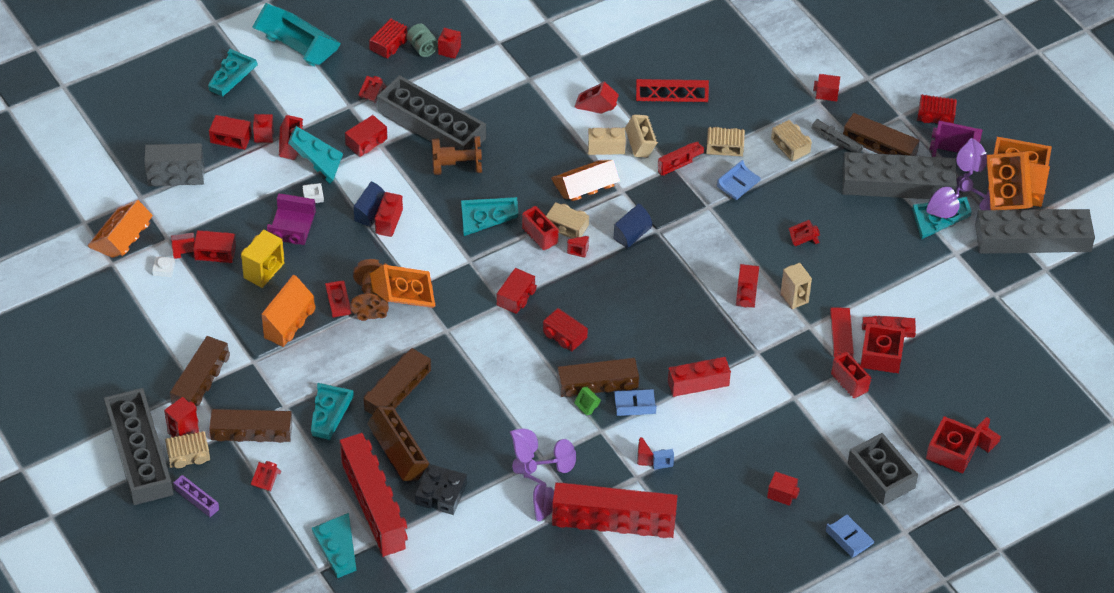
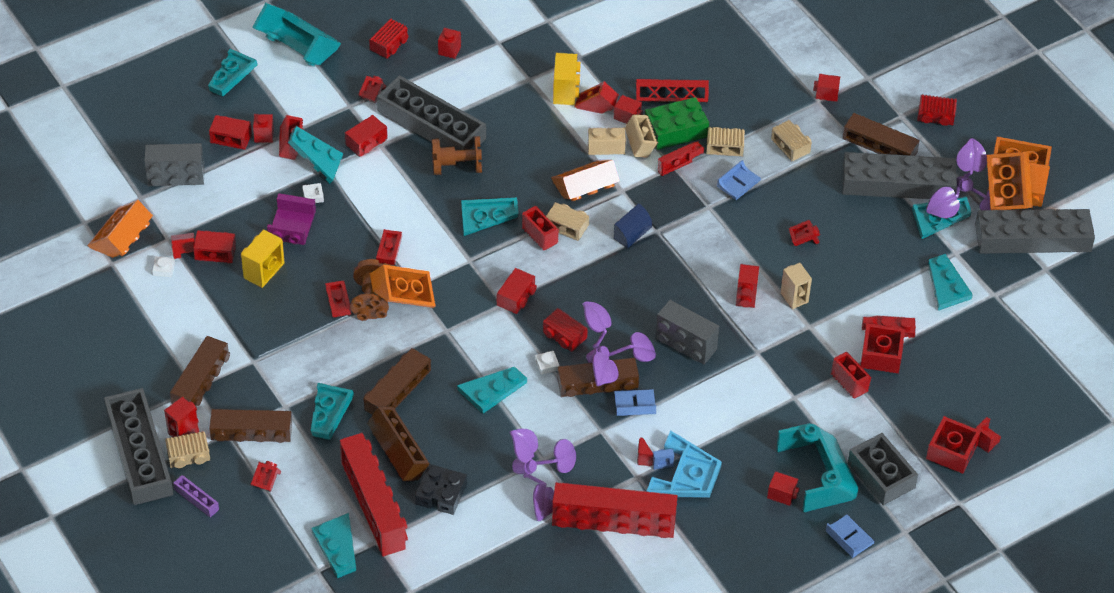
(287, 312): orange slope -> none
(368, 204): dark blue brick -> none
(388, 214): red brick -> none
(389, 247): none -> red plate
(422, 40): sand green wheel -> none
(493, 388): none -> teal wing
(547, 362): none -> white plate
(566, 79): none -> yellow brick
(578, 246): red slope -> none
(587, 401): bright green tile -> none
(604, 369): none -> medium lavender plant
(626, 108): none -> red brick
(678, 123): none -> green piece
(687, 332): none -> dark grey brick
(694, 473): none -> medium azure wing
(699, 376): red brick -> none
(830, 133): dark grey pin -> none
(837, 481): none -> teal windscreen
(841, 331): red tile -> none
(947, 282): none -> teal wing
(952, 137): magenta panel -> none

